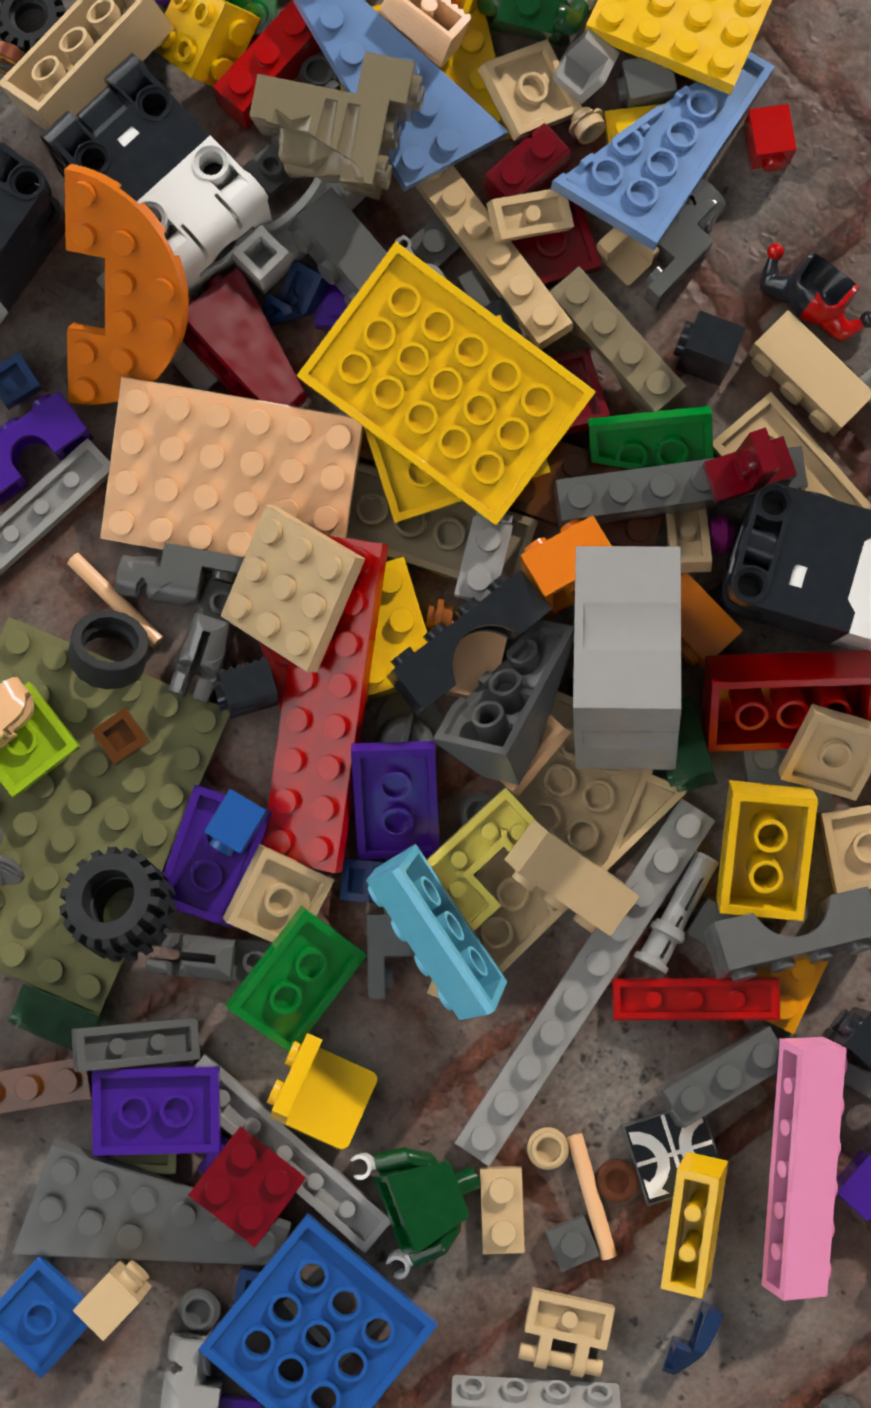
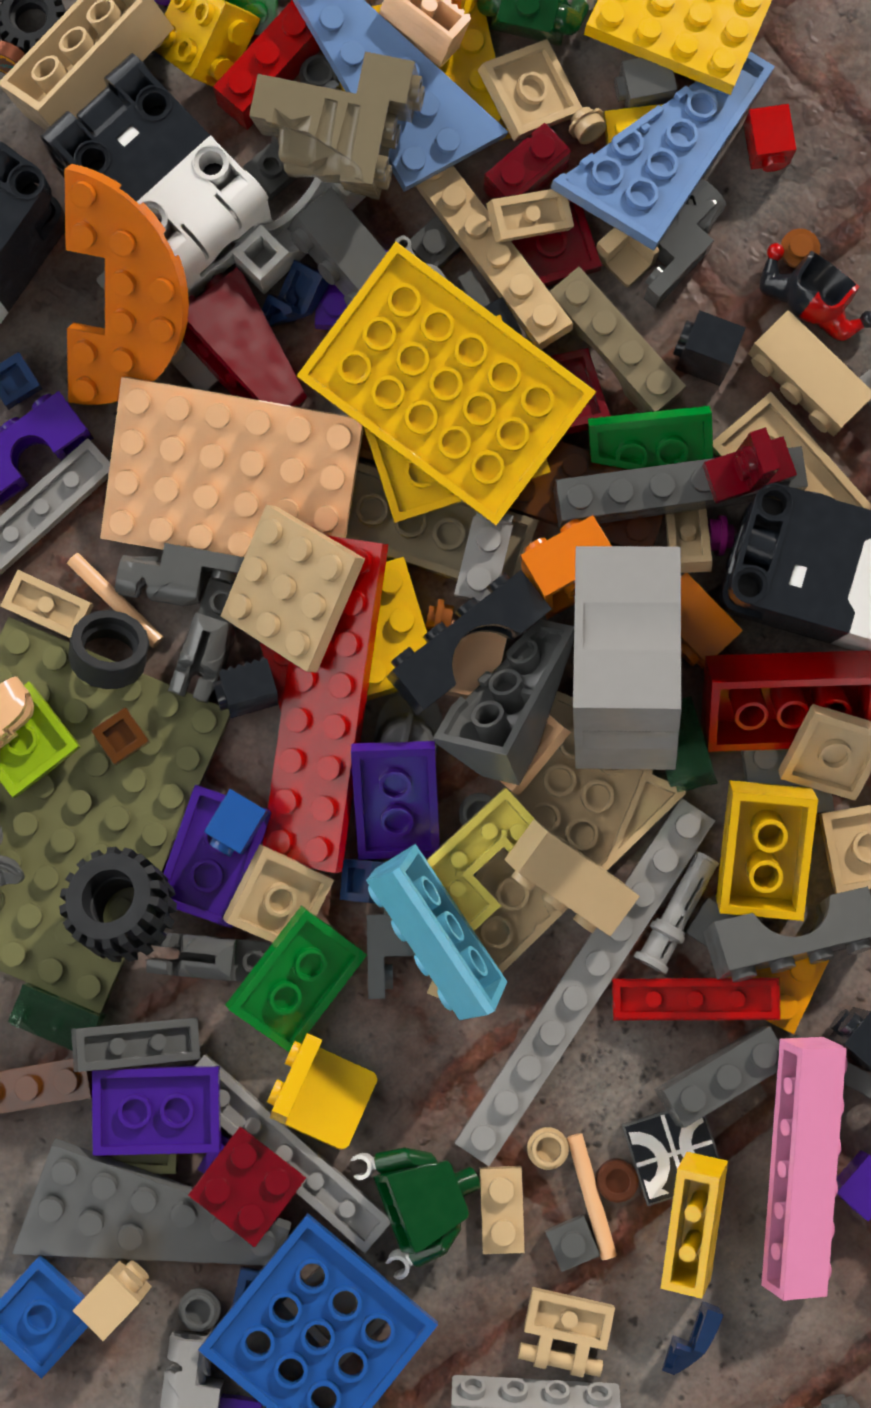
(45, 604): none -> tan plate
(585, 66): light grey panel -> none
(797, 245): none -> dark orange plate

